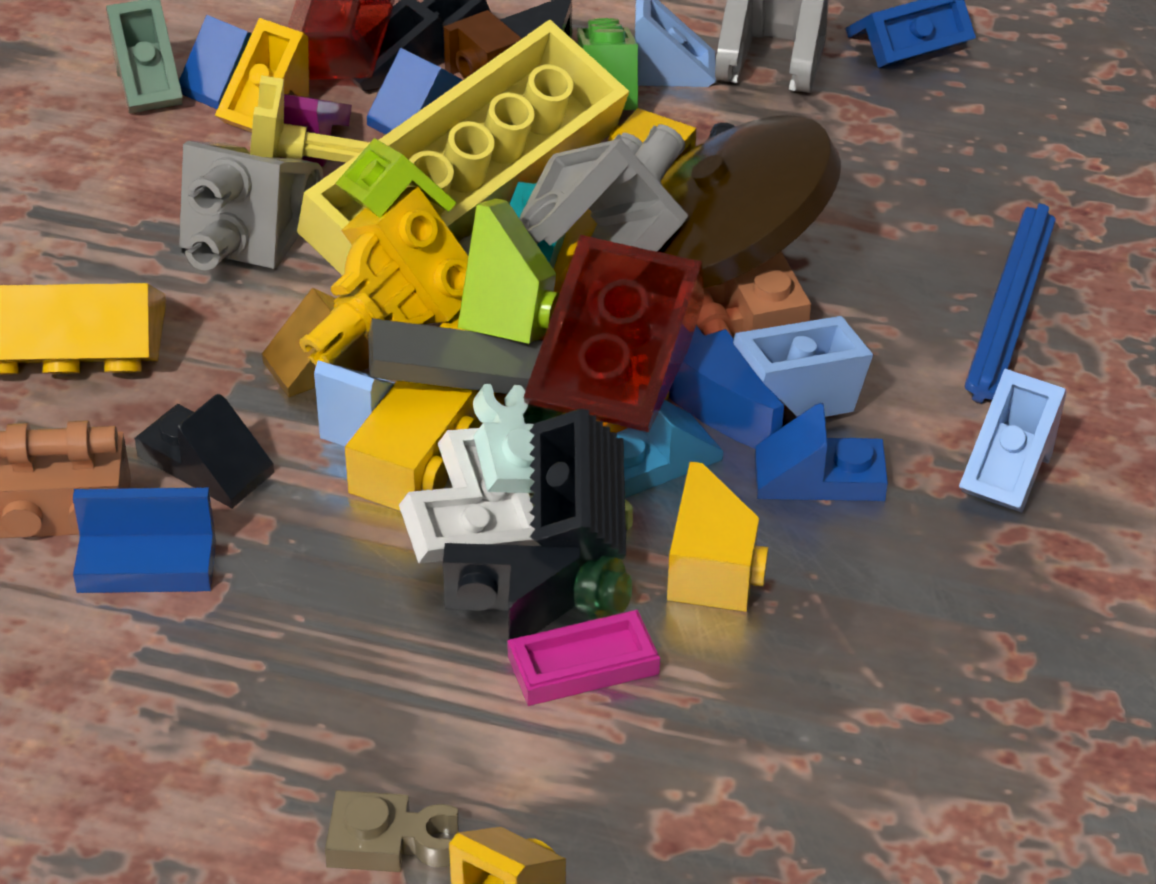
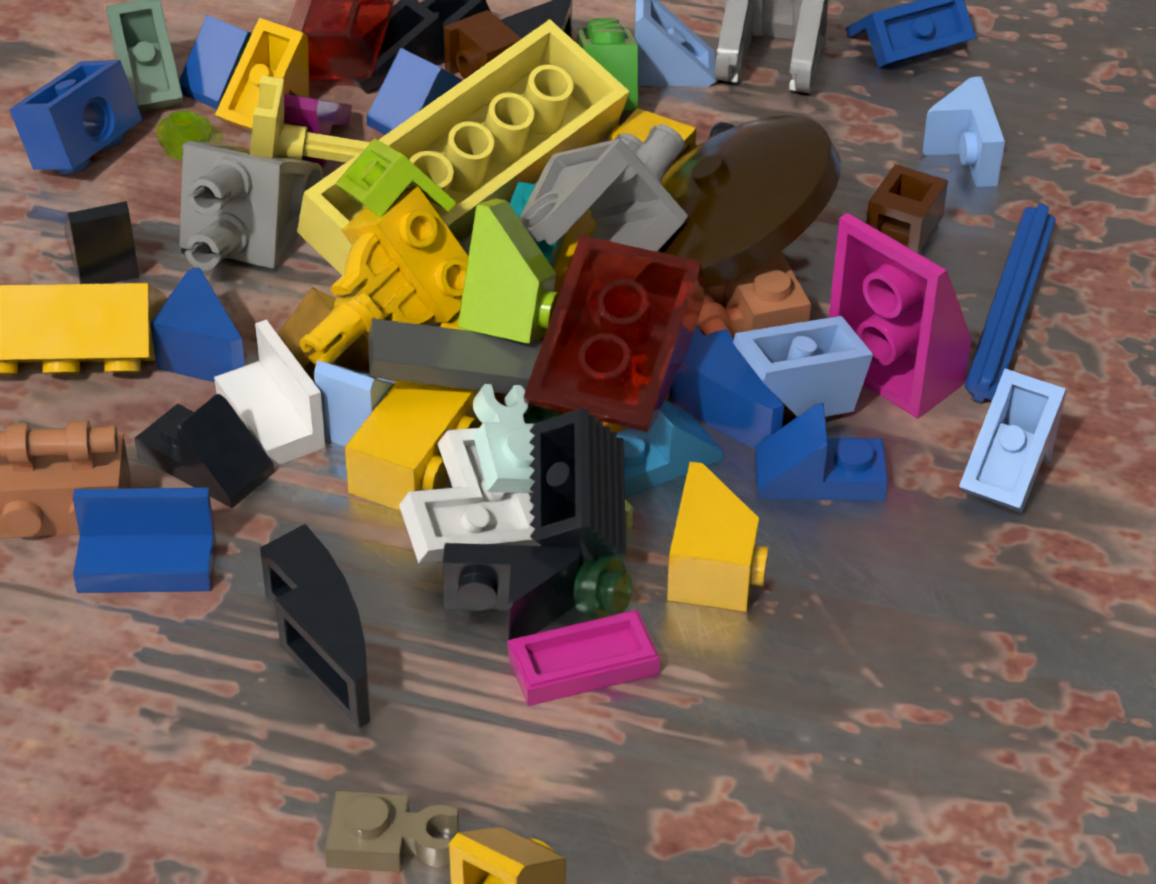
(76, 116): none -> blue brick
(102, 244): none -> black slope
(180, 128): none -> clear neon green plate
(195, 332): none -> blue slope
(276, 400): none -> white panel
(318, 619): none -> black slope
(903, 315): none -> dark pink slope
(908, 206): none -> reddish brown brick
(968, 127): none -> light blue slope

